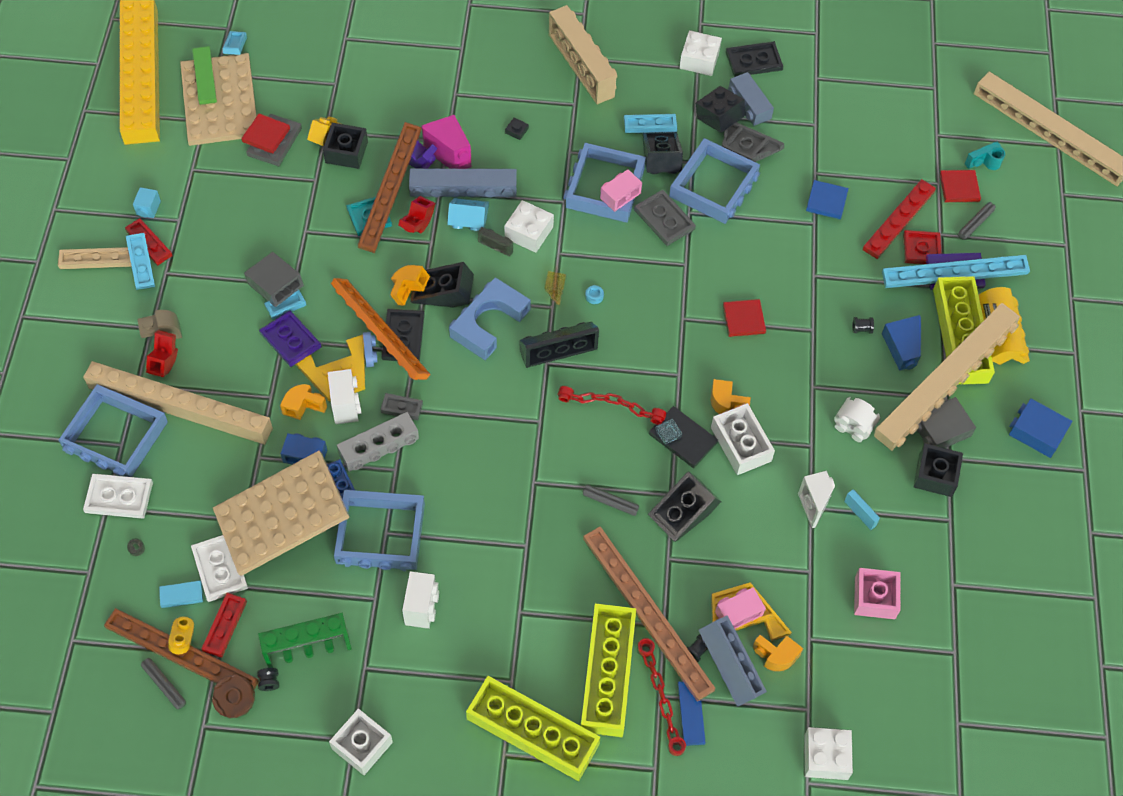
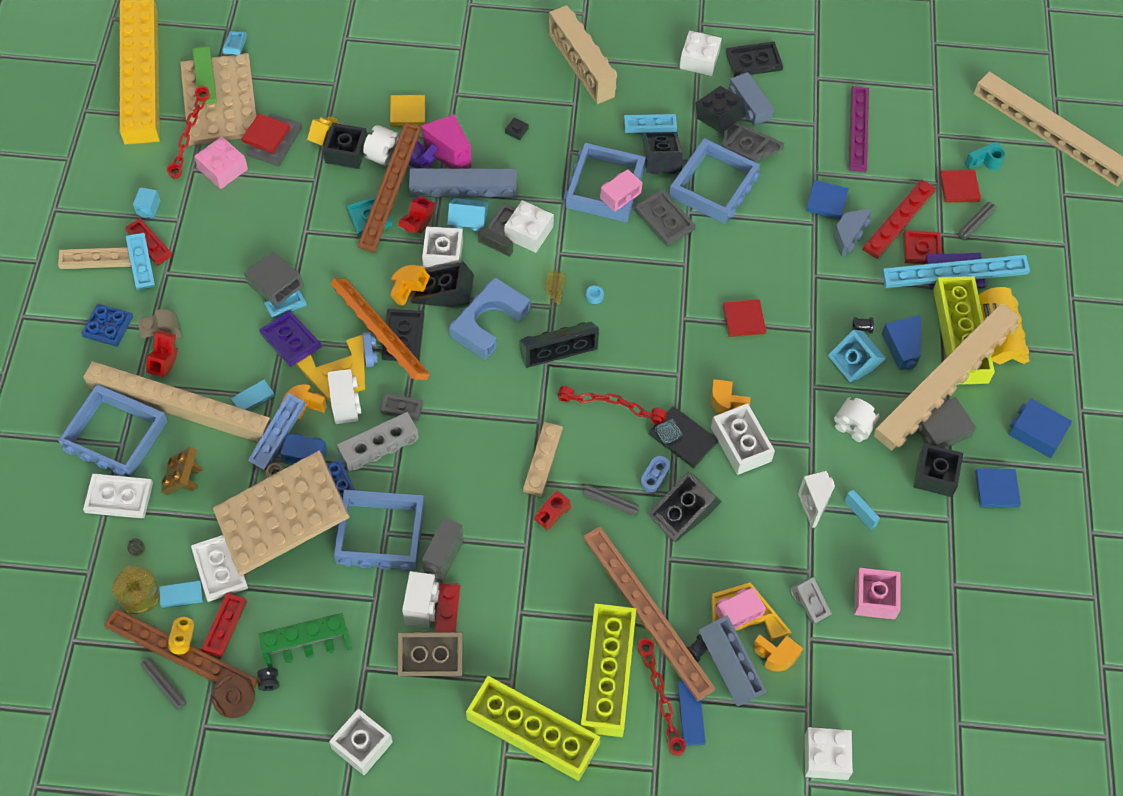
(107, 325): none -> blue tile
(135, 590): none -> clear yellow brick
(175, 166): none -> red piece
(179, 471): none -> pearl gold plate
(221, 162): none -> bright pink brick
(253, 396): none -> medium azure tile
(274, 467): none -> dark tan plate
(277, 431): none -> medium blue plate
(380, 145): none -> white brick
(407, 109): none -> yellow tile
(430, 653): none -> dark tan brick
(442, 247): none -> white brick
(443, 549): none -> dark grey brick
(447, 608): none -> red plate
(501, 218): none -> dark grey plate
(543, 459): none -> tan plate
(552, 510): none -> red leg
(654, 475): none -> medium blue plate
(811, 598): none -> light grey plate
(851, 228): none -> sand blue slope
(856, 356): none -> medium azure slope
(859, 129): none -> magenta tile
(997, 487): none -> blue tile

